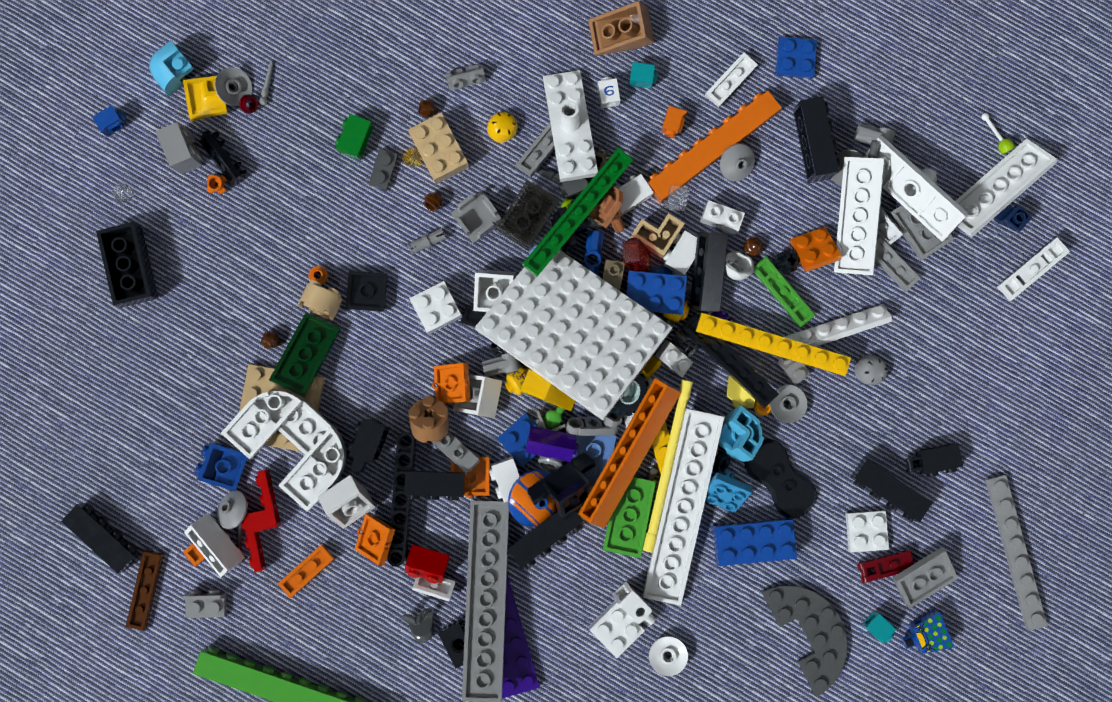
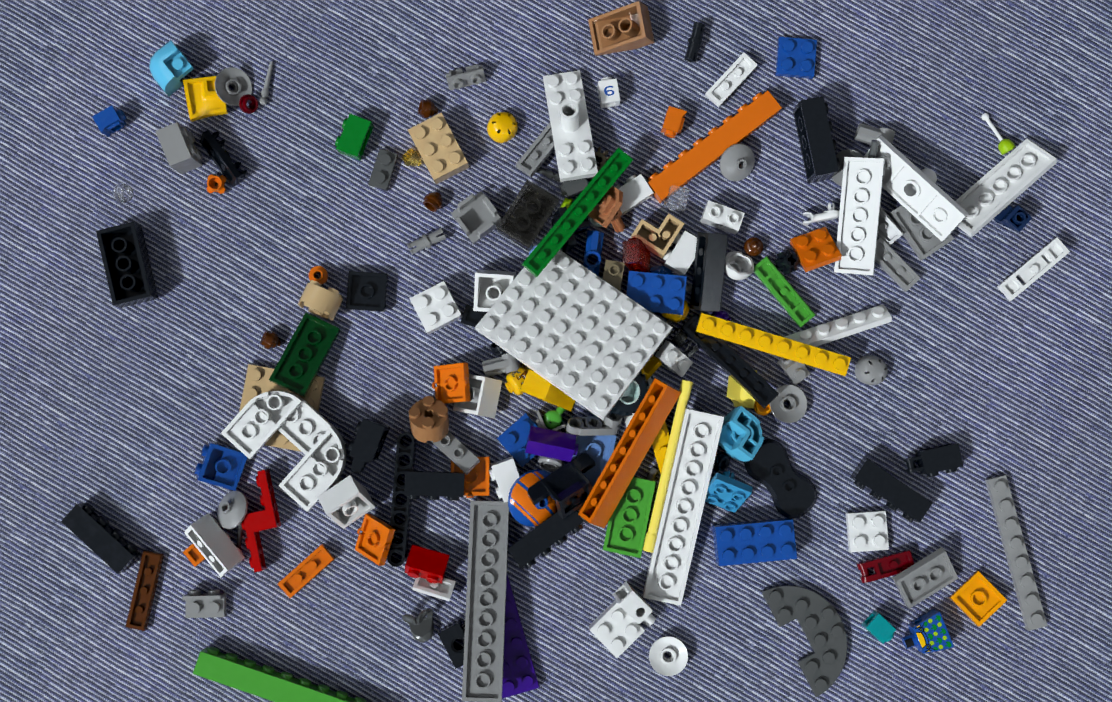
(642, 75): teal brick -> none
(694, 42): none -> black pin
(825, 216): none -> white piece
(978, 598): none -> light orange plate

